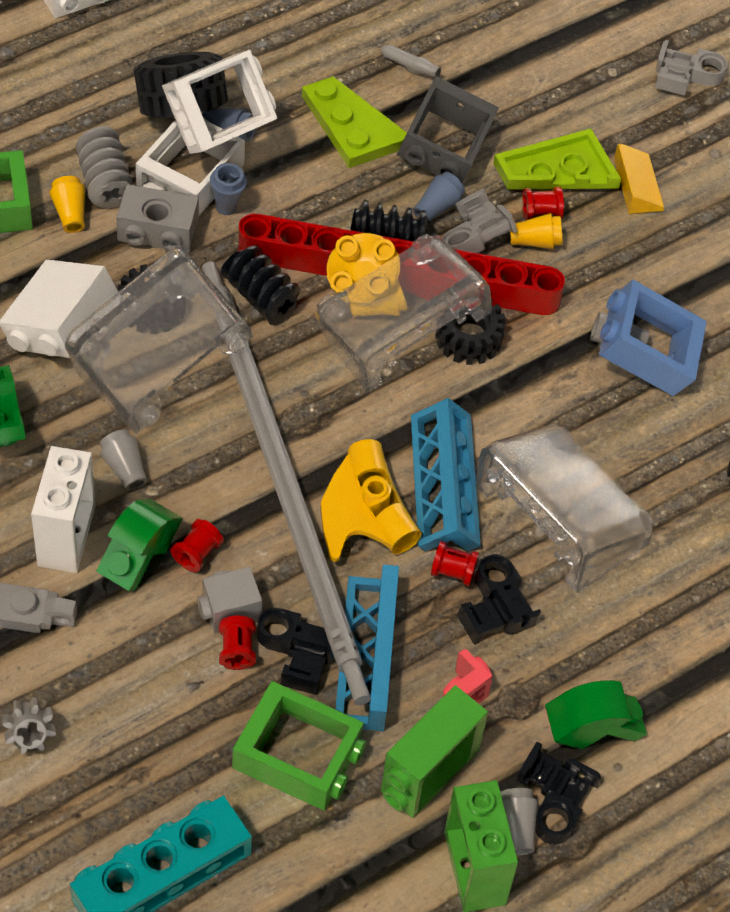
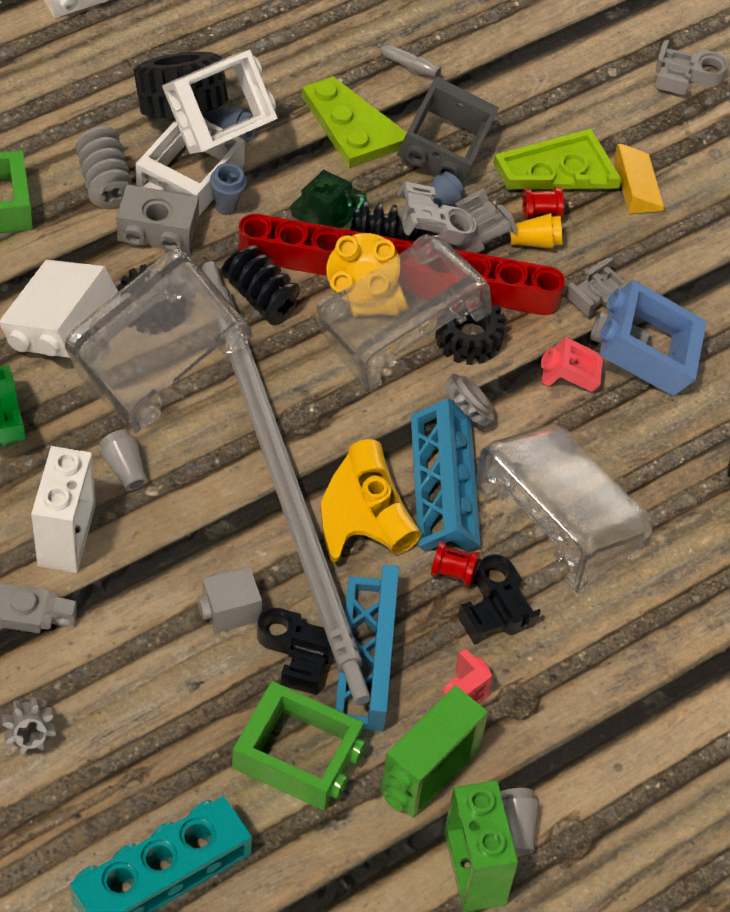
(69, 201): yellow cone -> none
(136, 536): green brick -> none
(197, 545): red bush -> none
(237, 642): red bush -> none
(327, 201): none -> clear green brick
(423, 214): none -> light grey piece
(470, 399): none -> light grey gear
(563, 789): black piece -> none
(573, 363): none -> coral bracket
(594, 711): green brick -> none
(597, 288): none -> light grey piece

